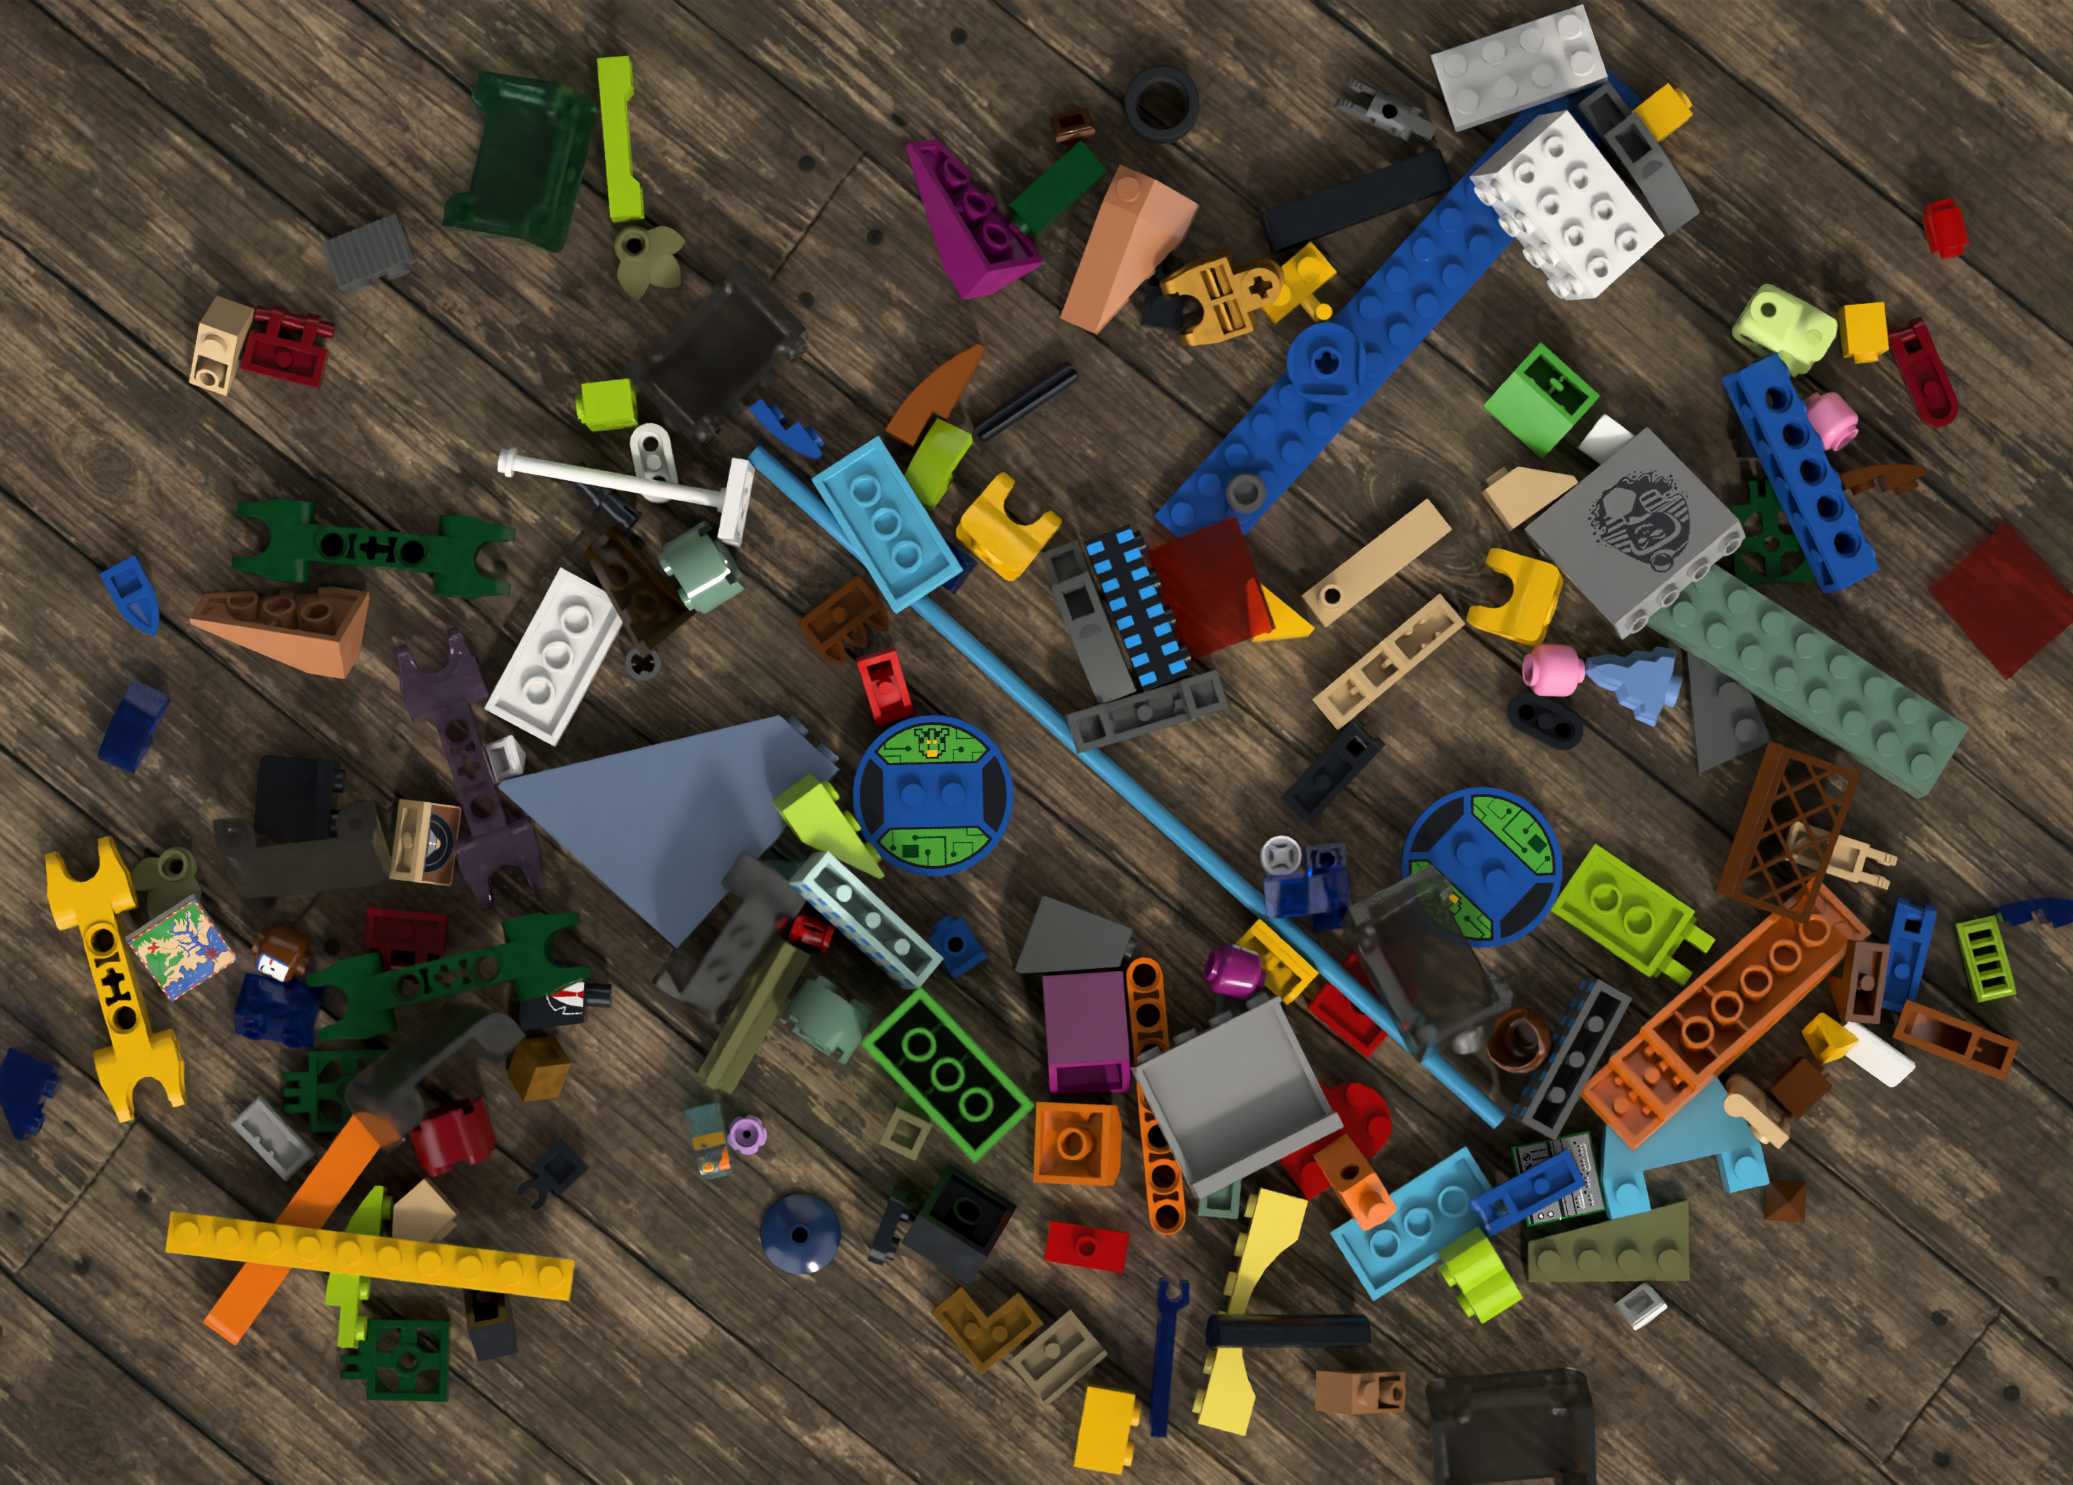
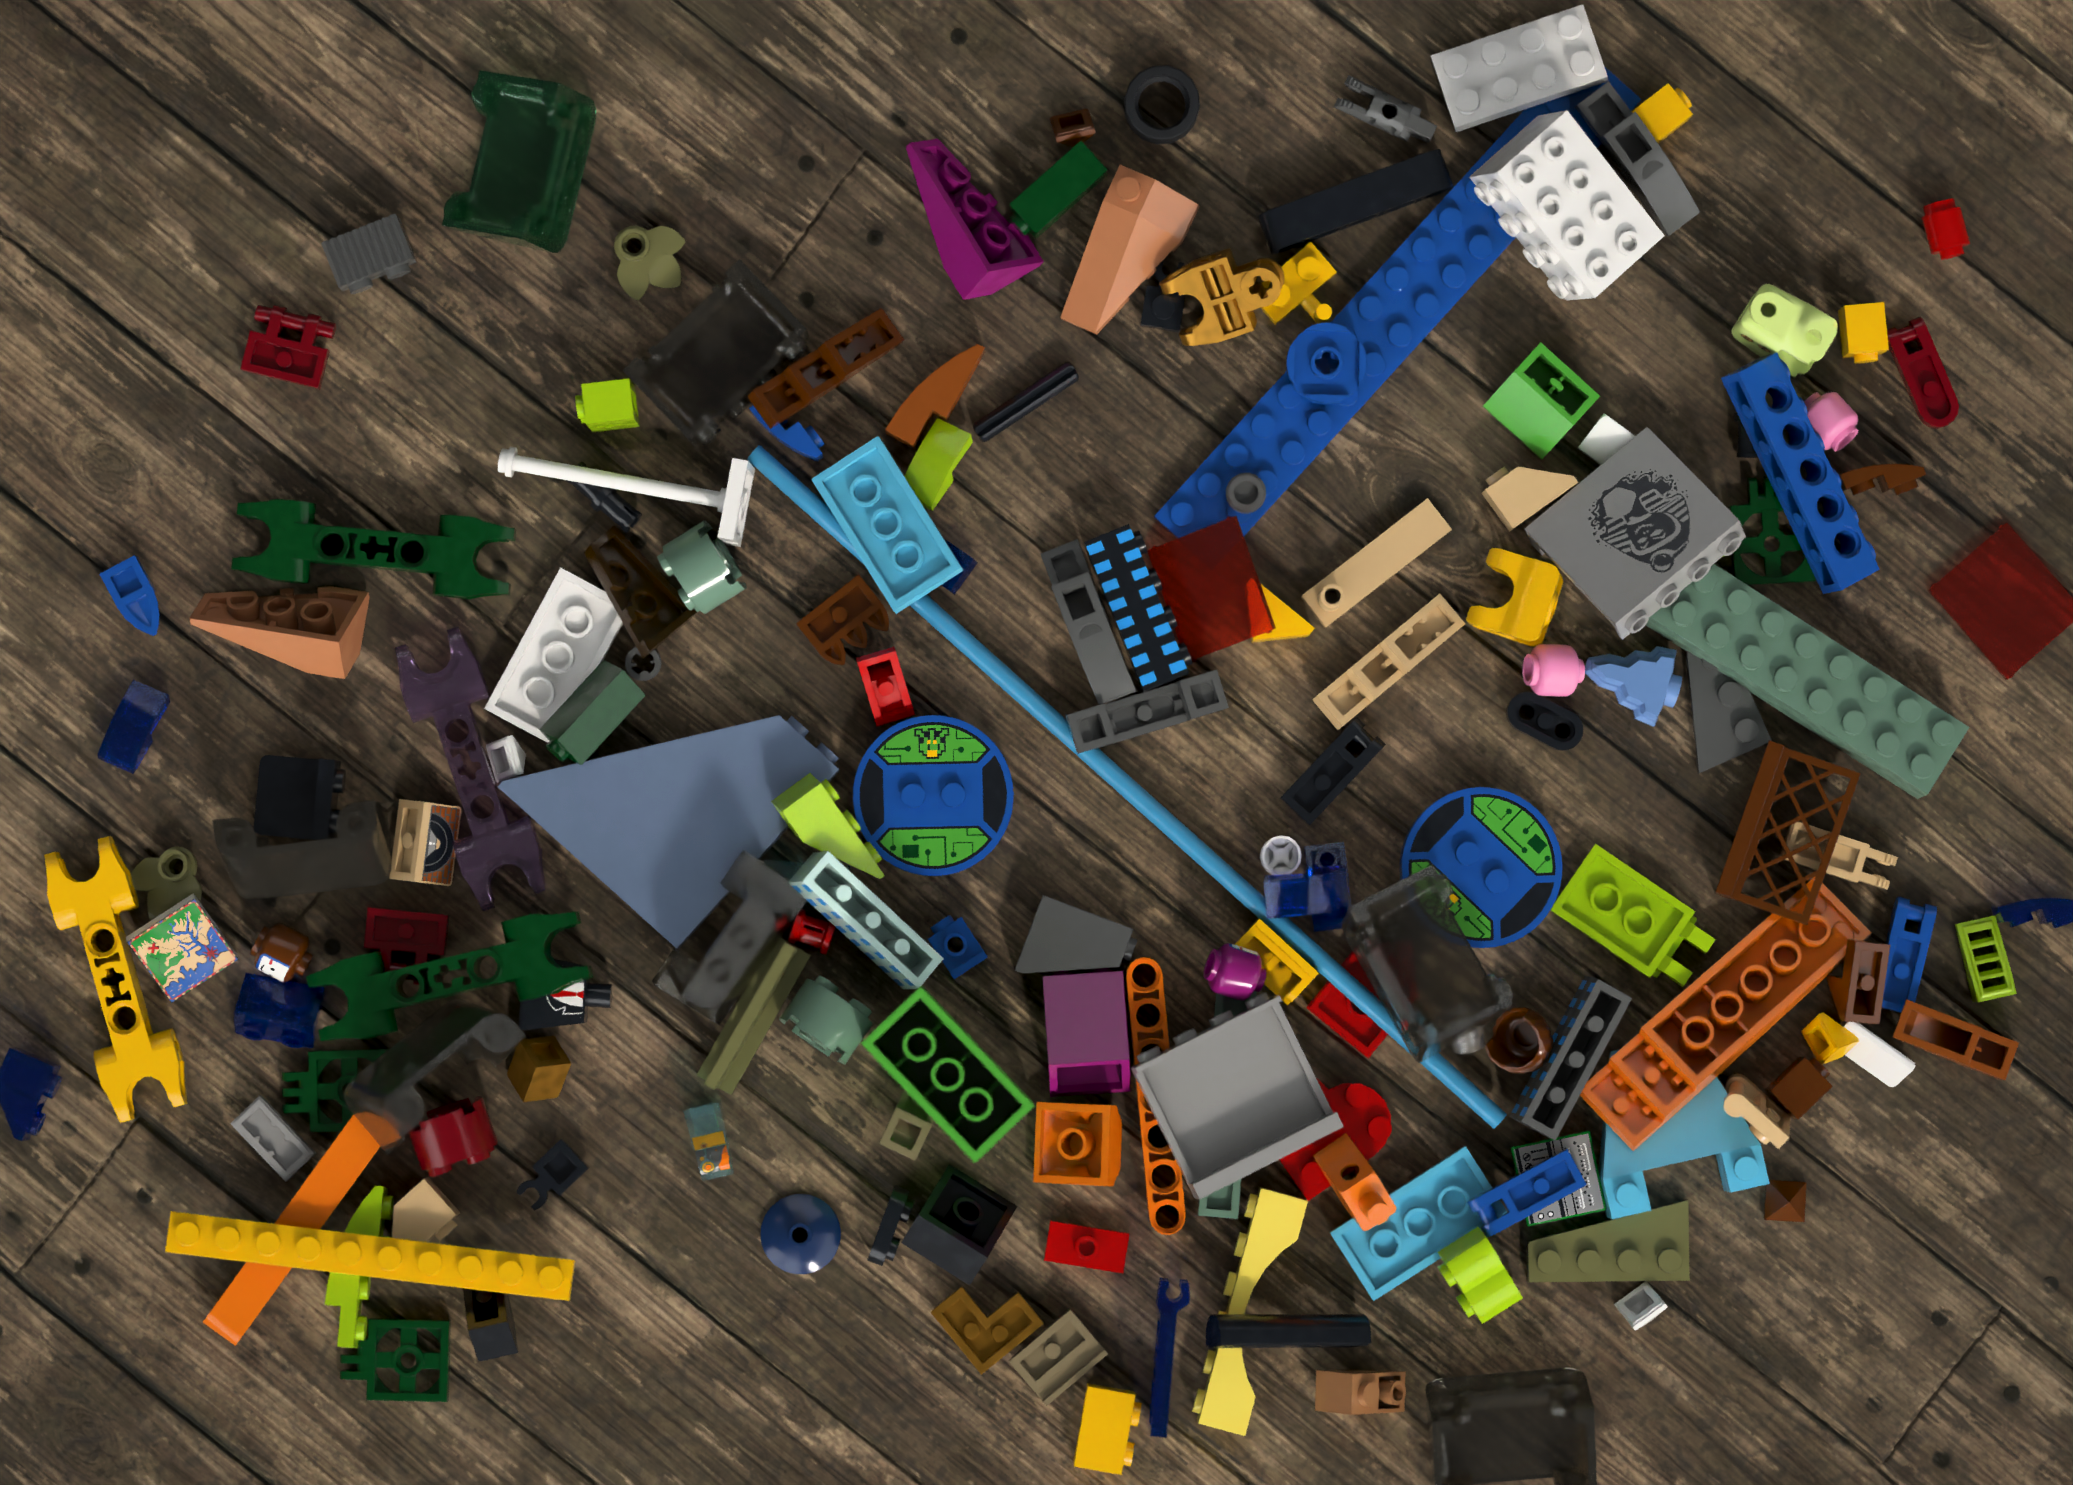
(220, 344): tan slope -> none
(591, 713): none -> dark green brick
(615, 91): lime piece -> none
(656, 463): white plate -> none
(747, 1145): lavender plate -> none
(825, 368): none -> reddish brown slope
(997, 539): yellow piece -> none

